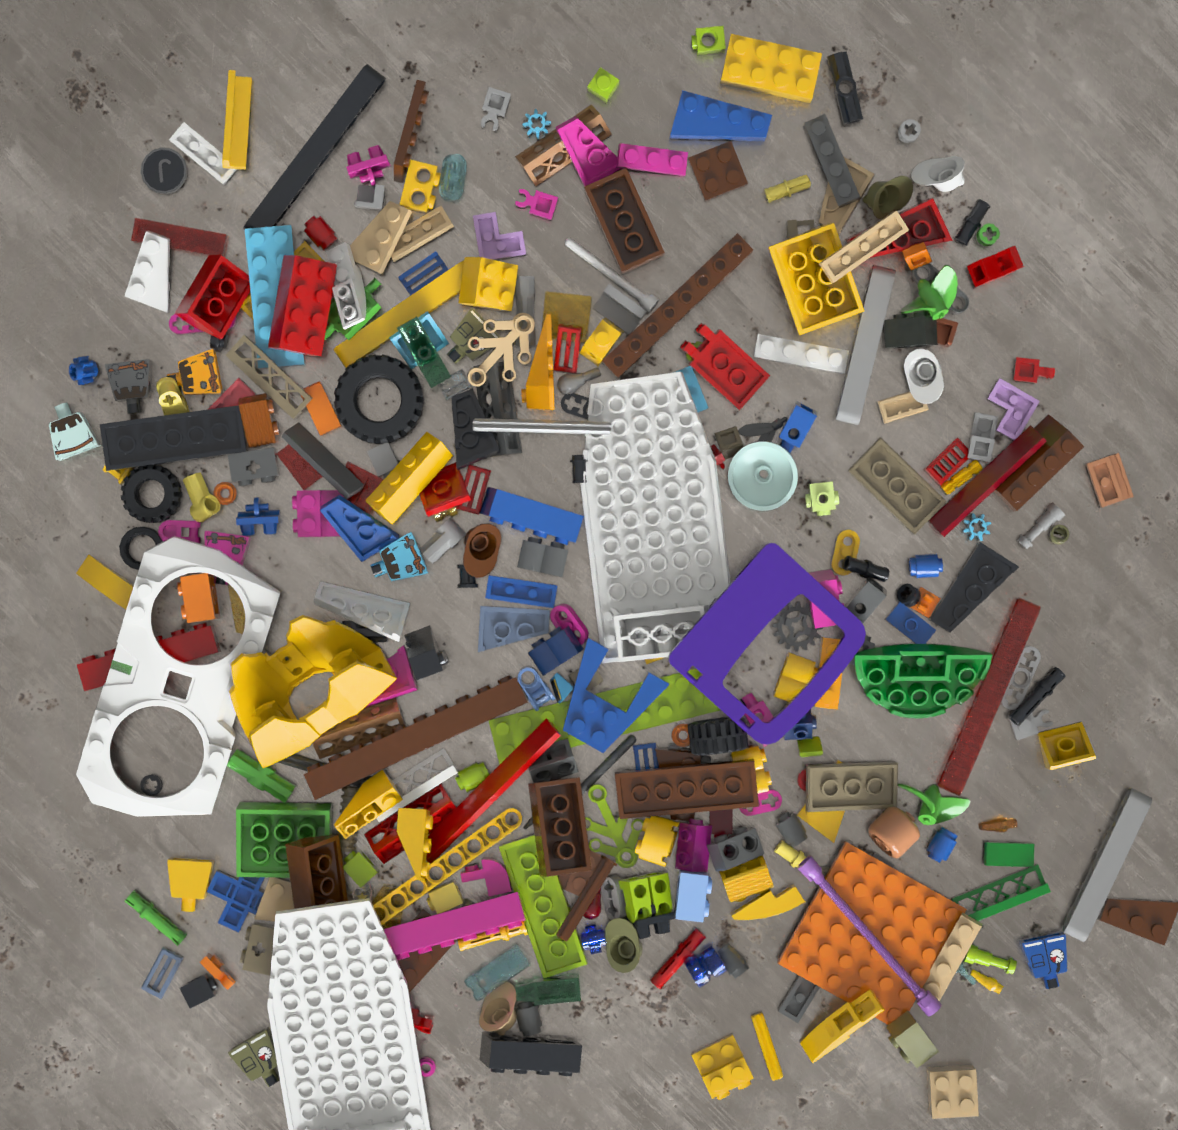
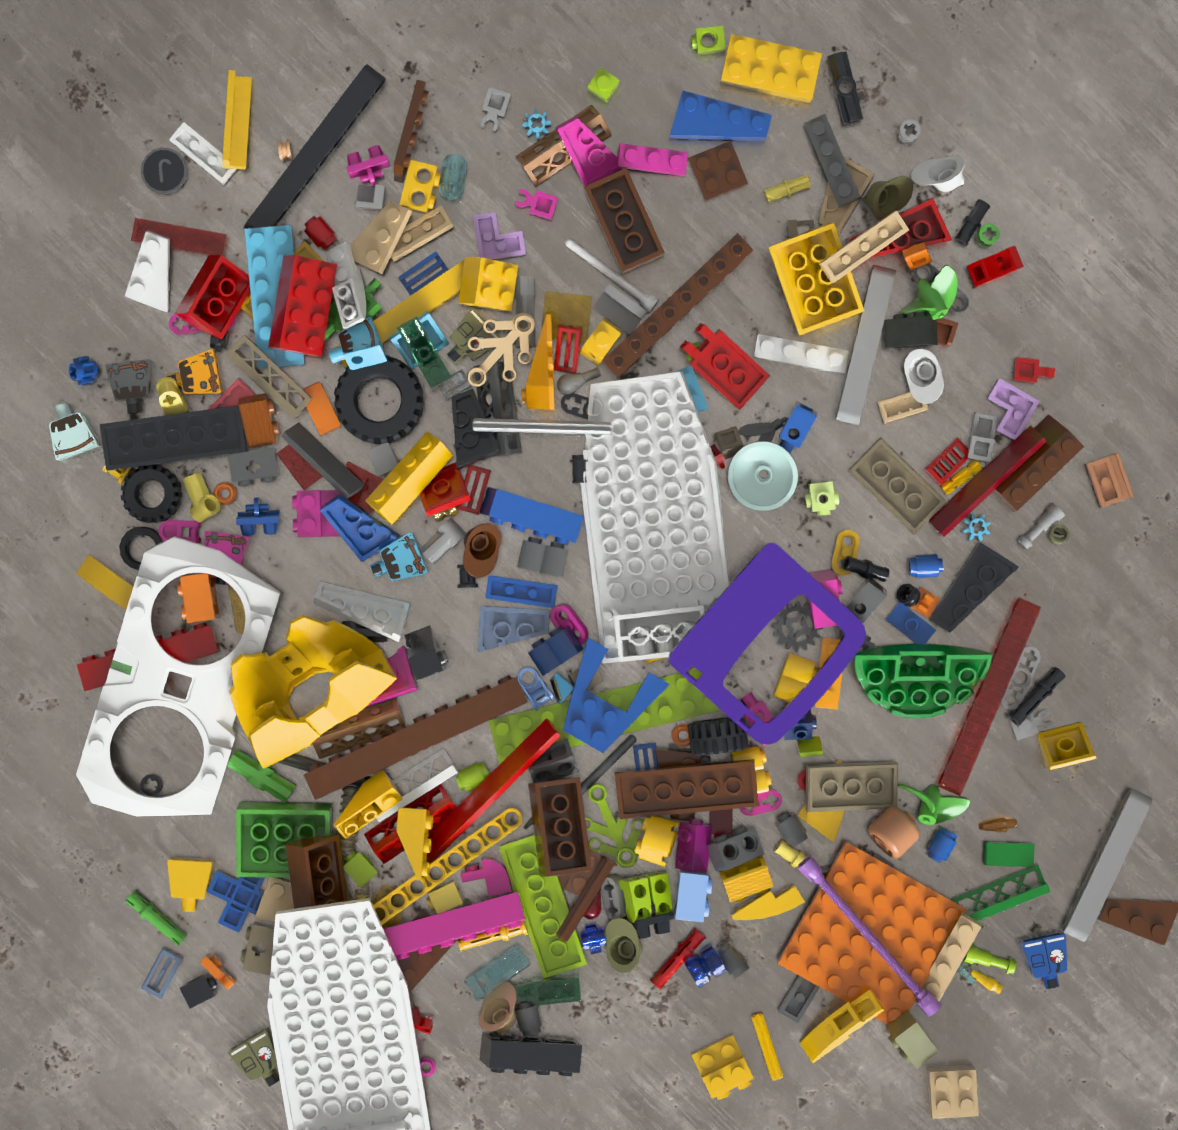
(285, 150): none -> light nougat bush
(359, 346): none -> medium azure torso

